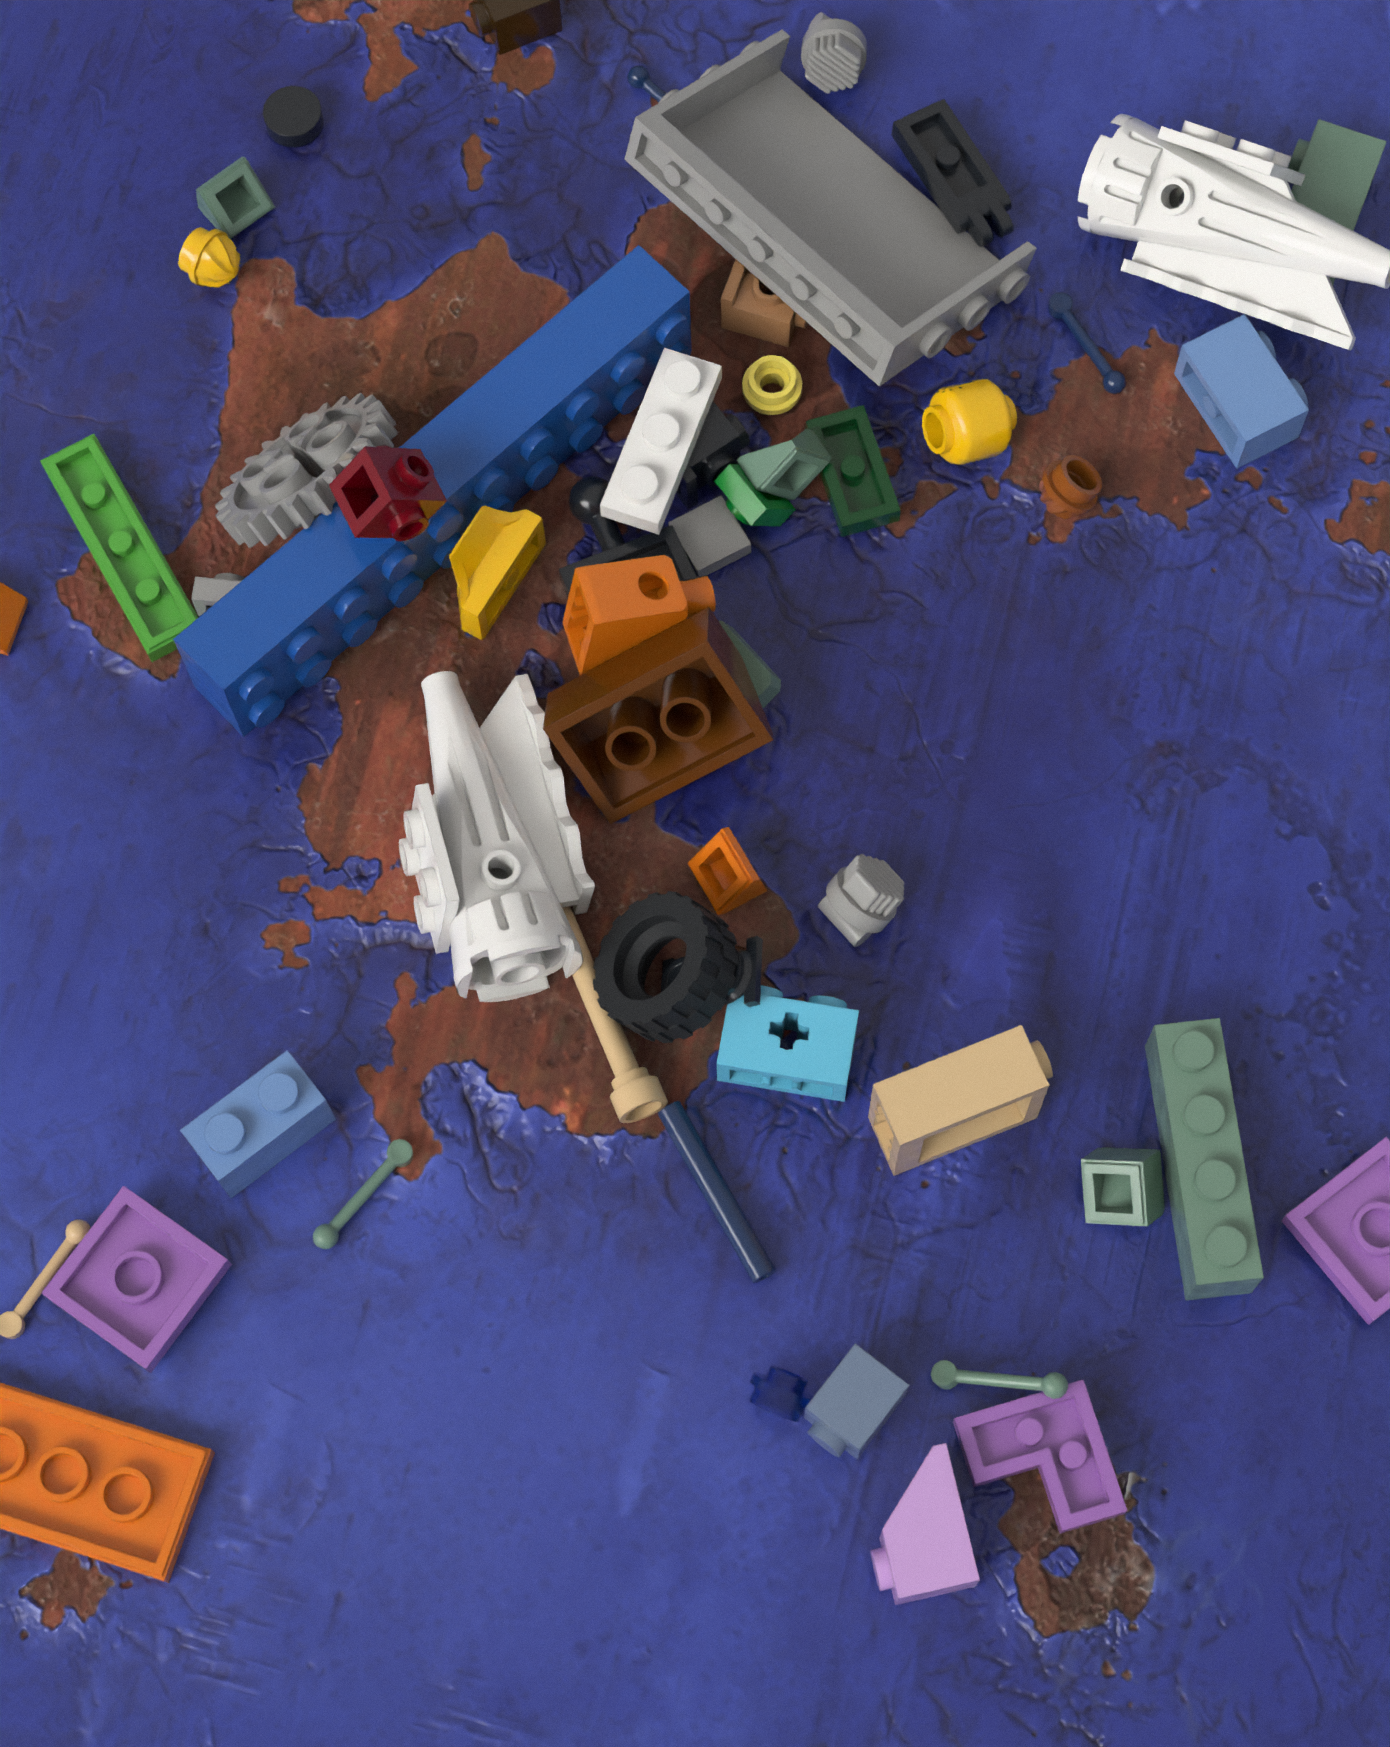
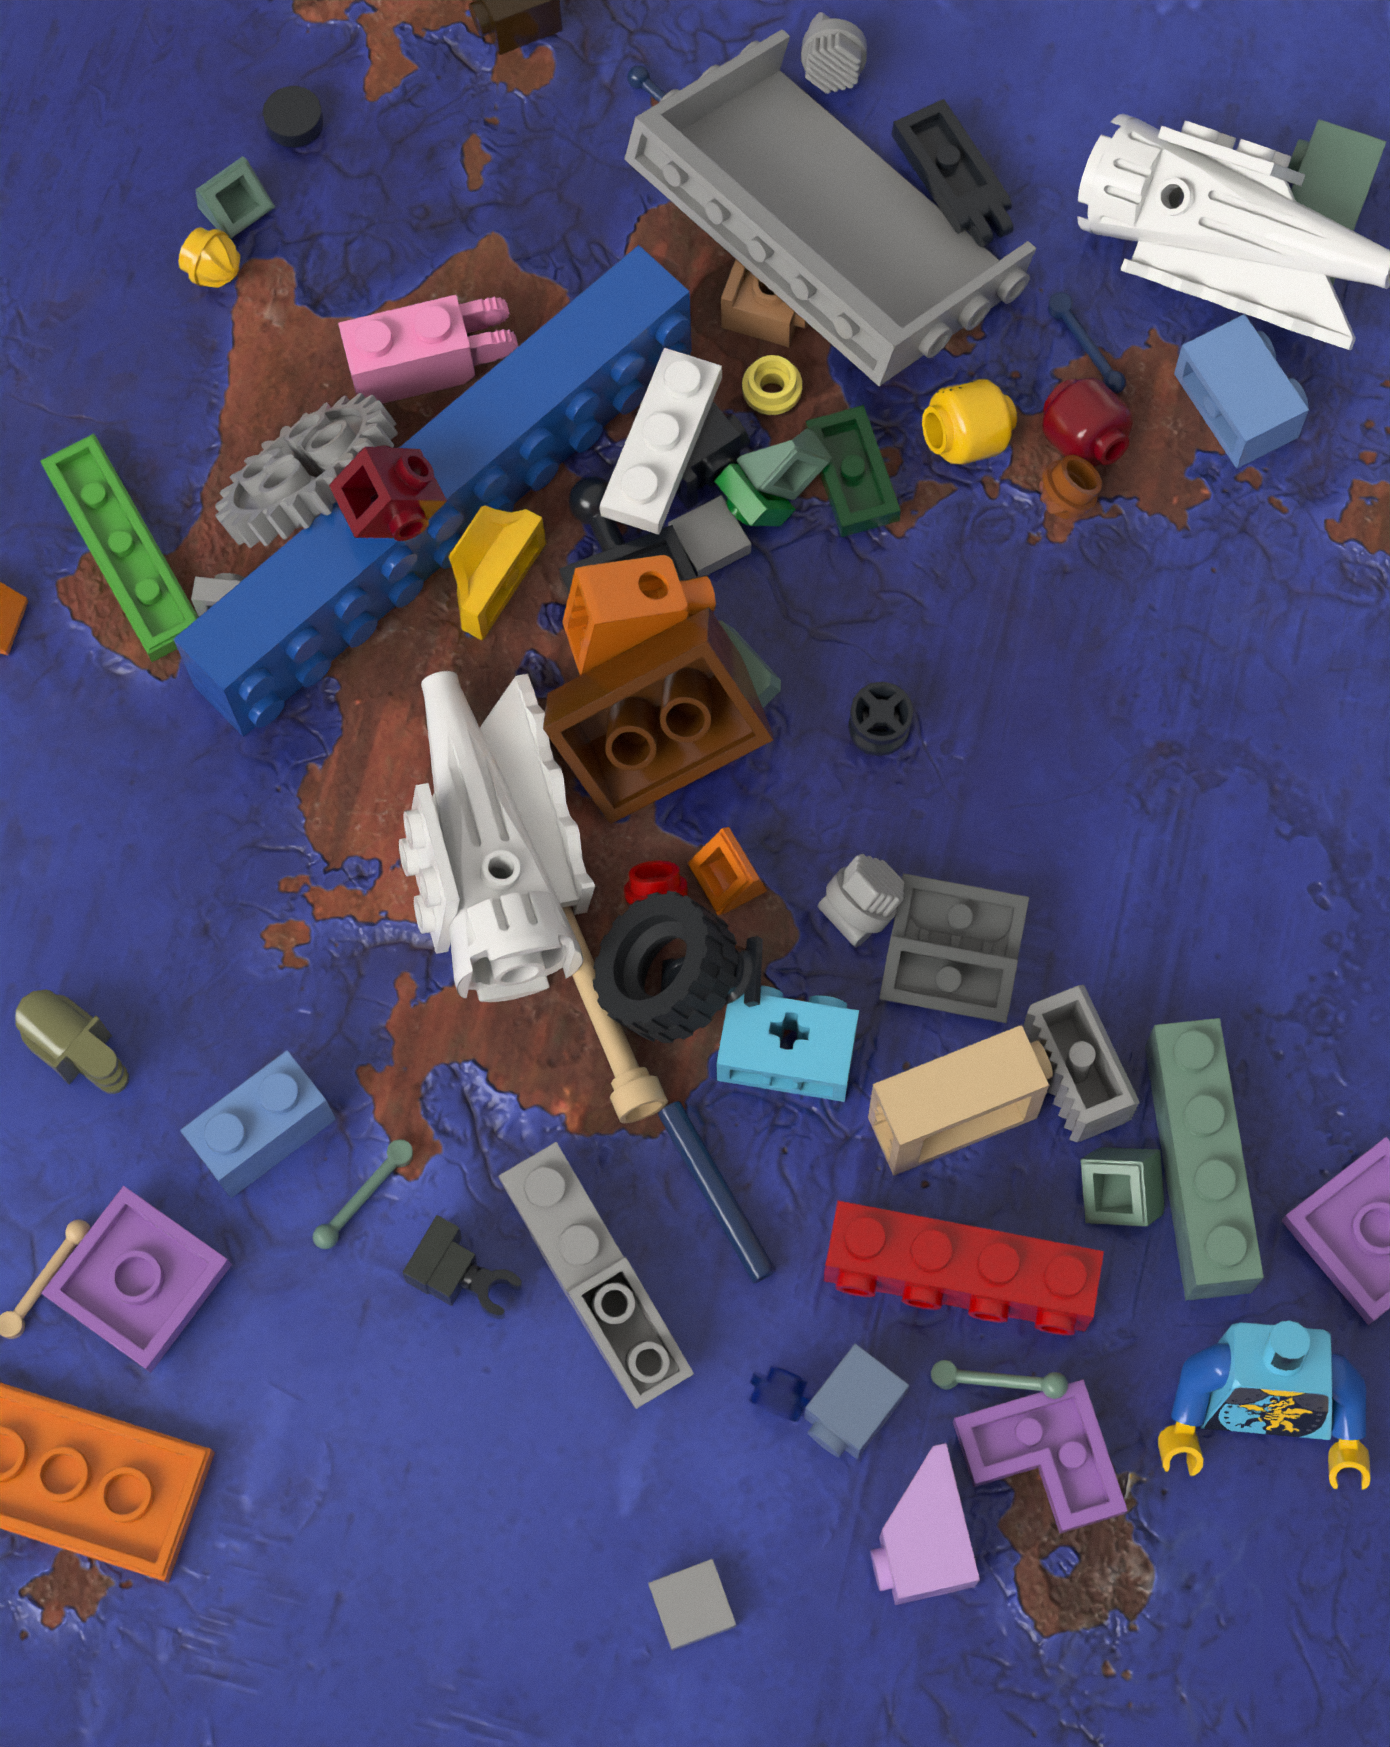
(69, 1040): none -> olive arm
(424, 346): none -> bright pink hinge
(445, 1268): none -> pearl dark grey piece
(595, 1276): none -> light grey slope
(652, 878): none -> red plate
(692, 1604): none -> light grey tile
(882, 706): none -> black wheel
(954, 948): none -> dark grey slope
(963, 1268): none -> red brick
(1085, 1066): none -> light grey brick
(1087, 421): none -> dark red head
(1271, 1384): none -> torso

